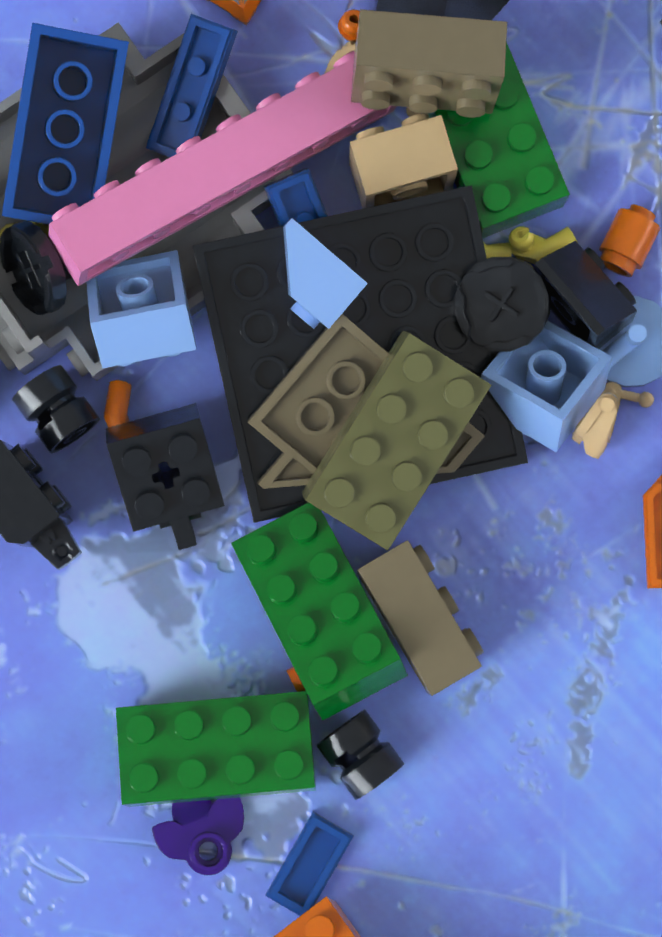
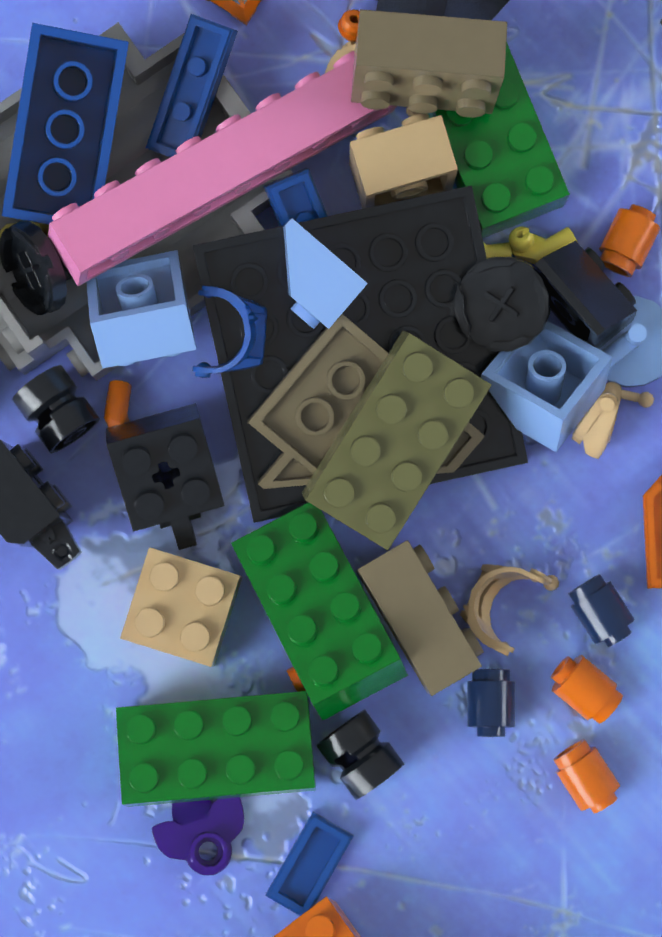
(181, 607): none -> tan brick
(253, 346): none -> blue helmet
(491, 702): none -> dark blue brick
(492, 579): none -> tan helmet
(585, 688): none -> orange brick
(586, 777): none -> orange brick
(601, 611): none -> dark blue brick

